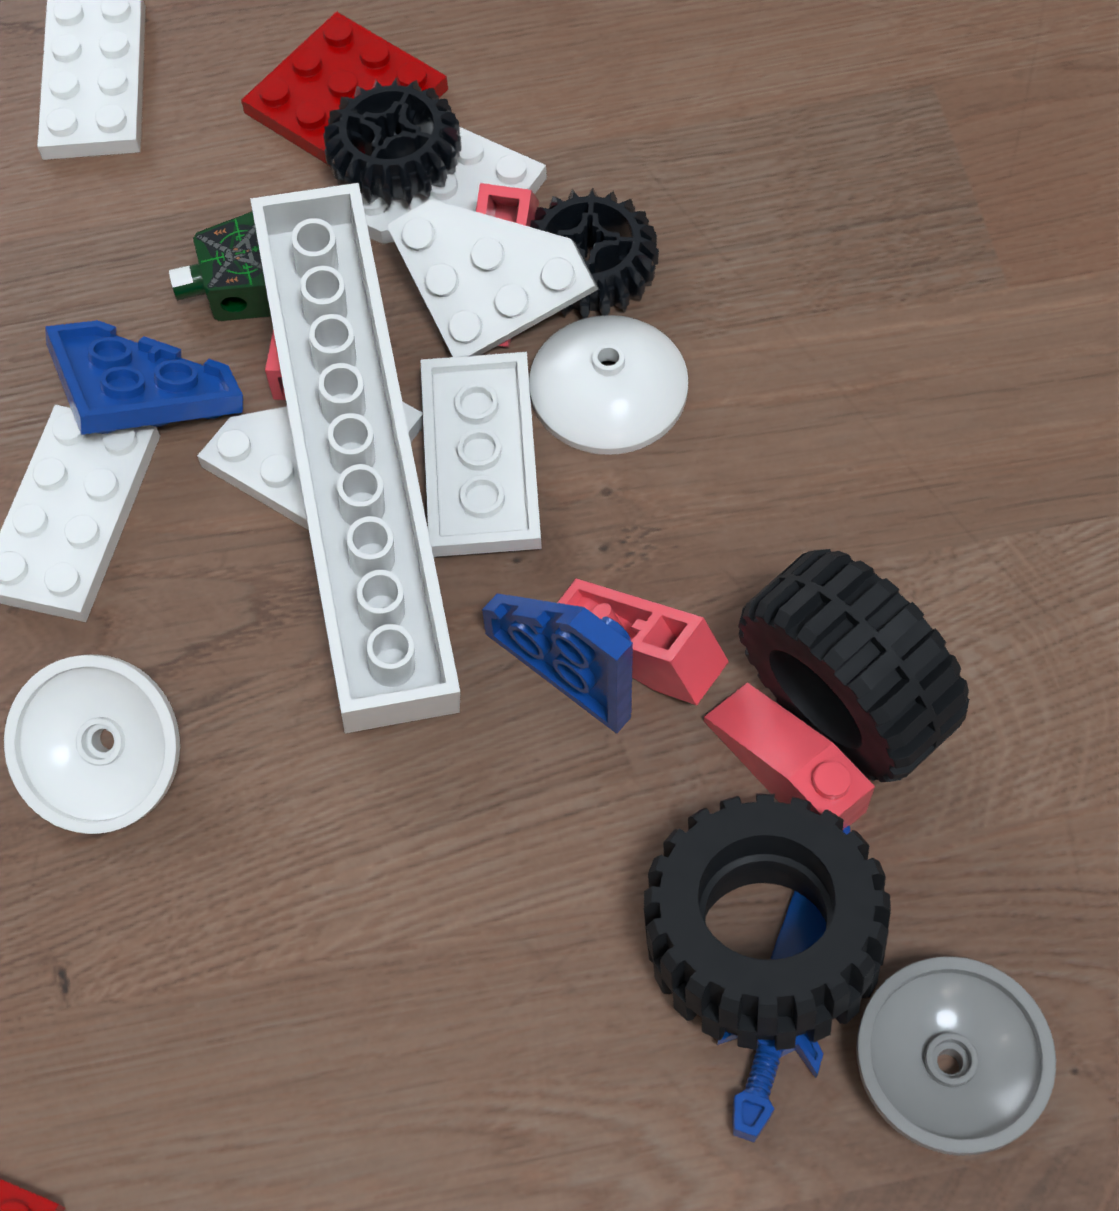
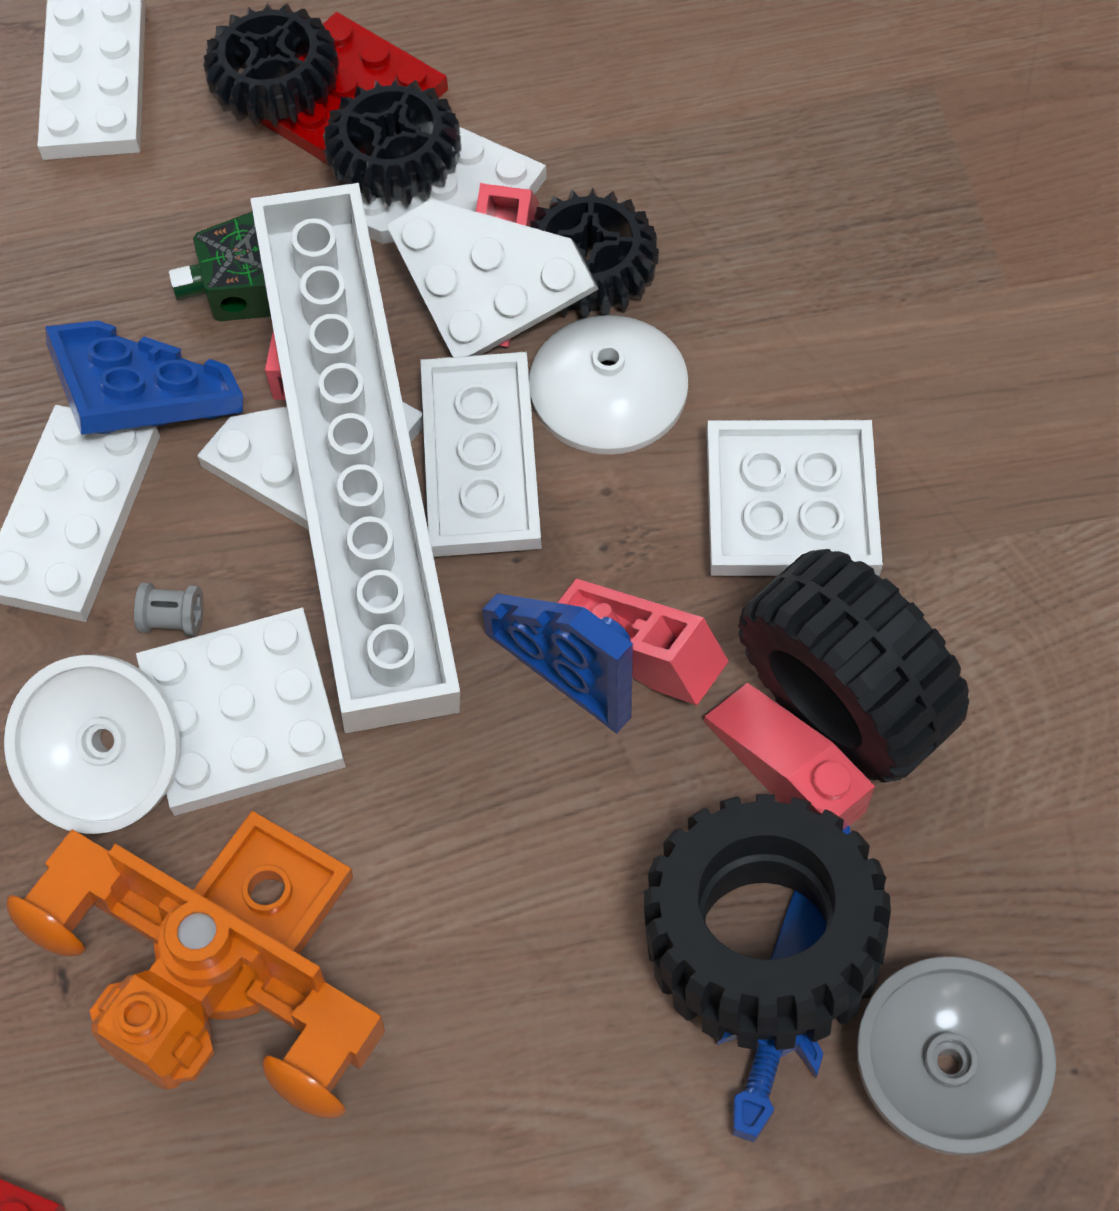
(168, 609): none -> light grey bush
(213, 957): none -> orange piece
(245, 710): none -> white plate
(273, 77): none -> black gear
(790, 492): none -> white plate

